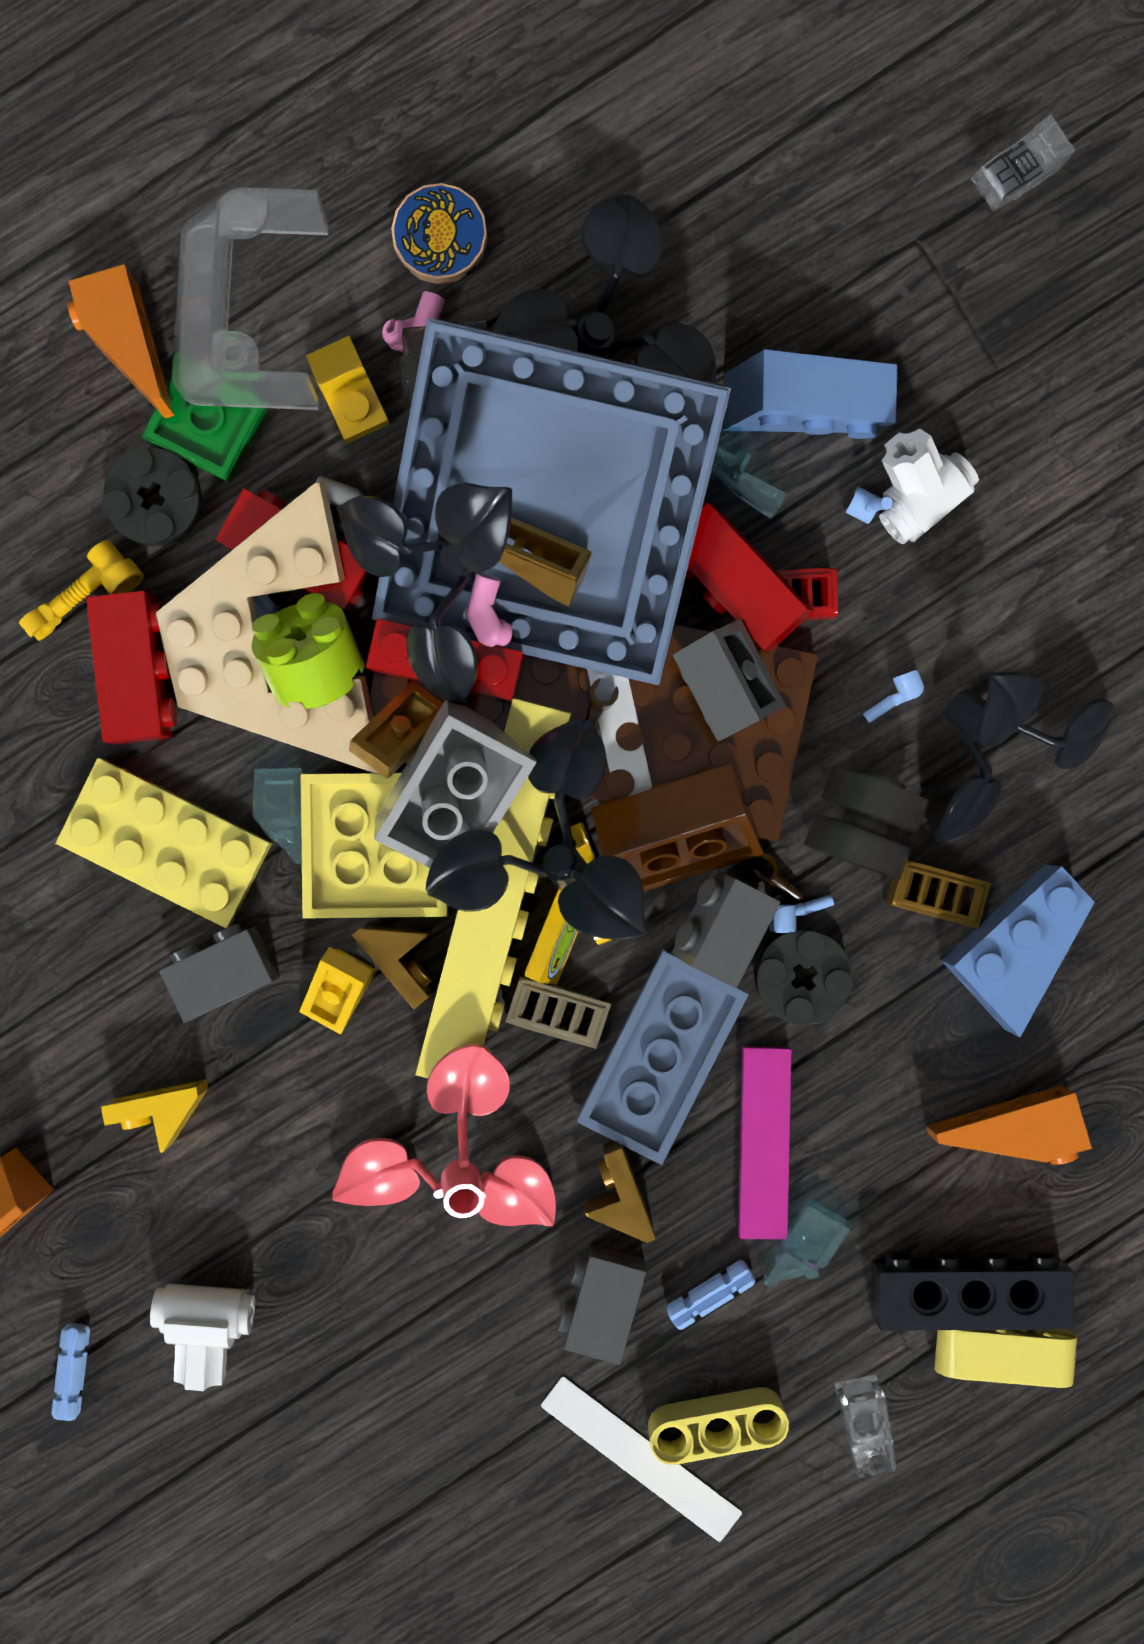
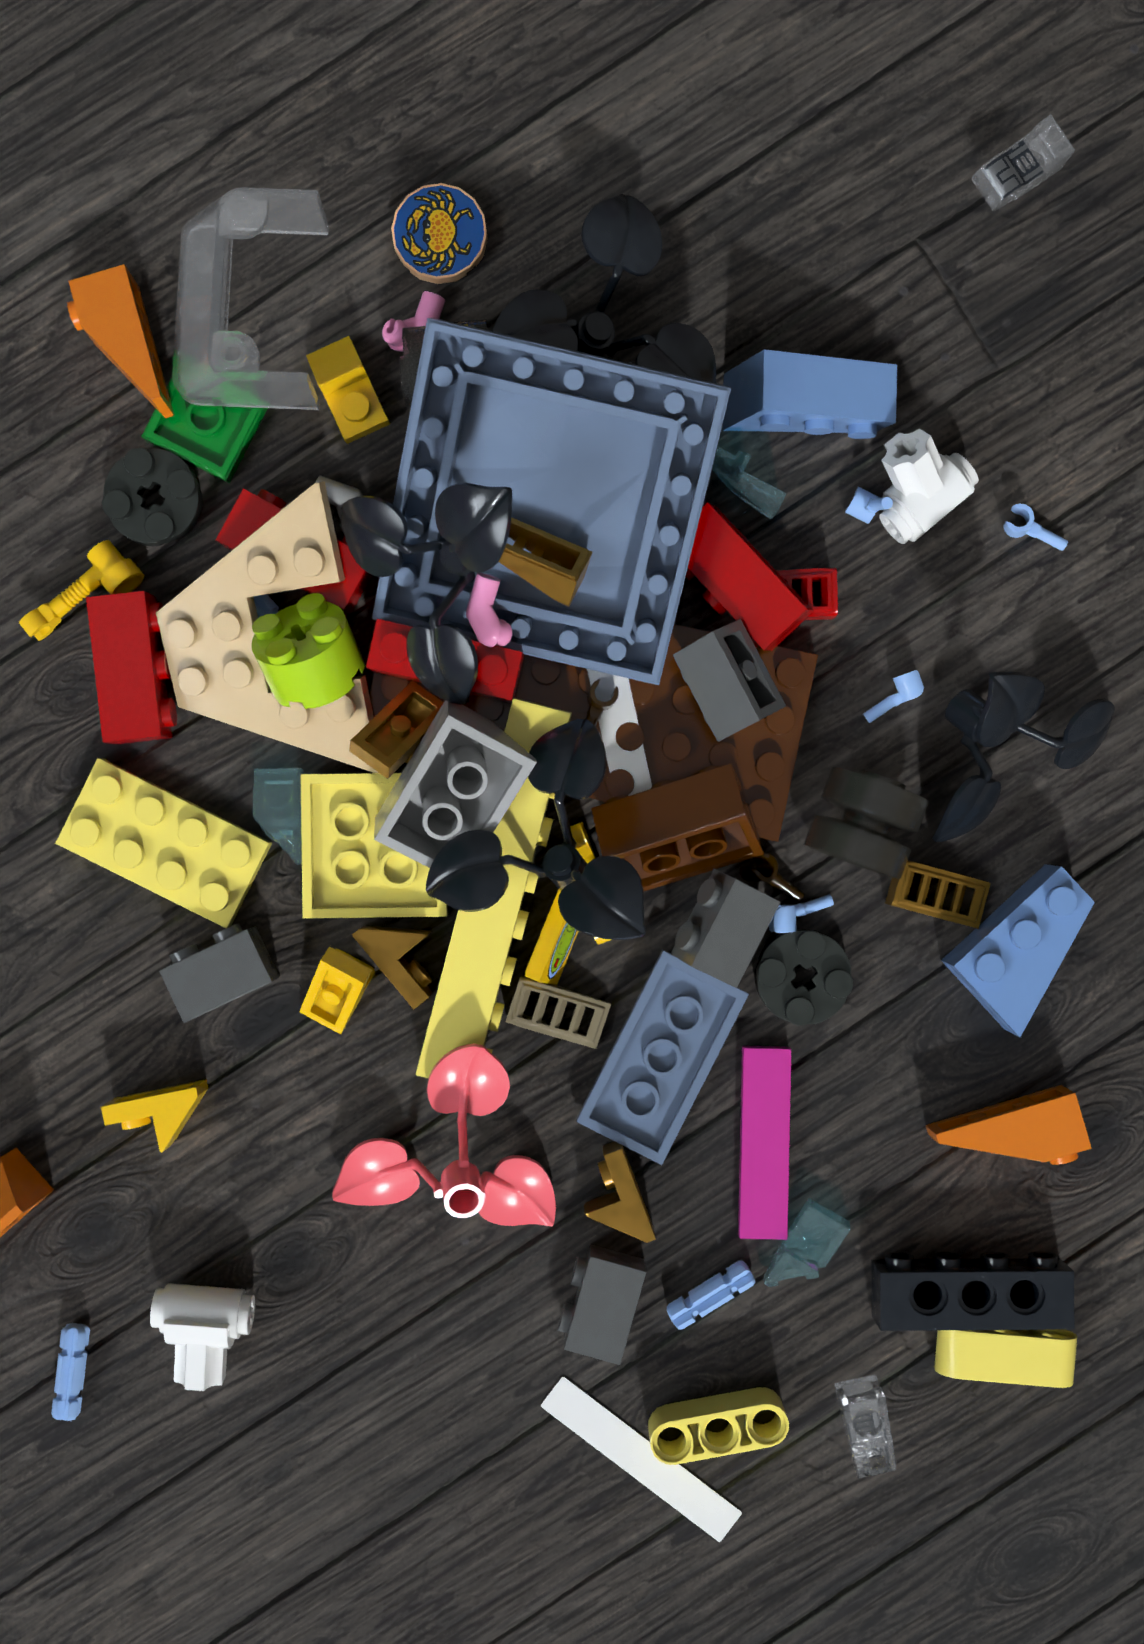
(1032, 528): none -> light blue hand

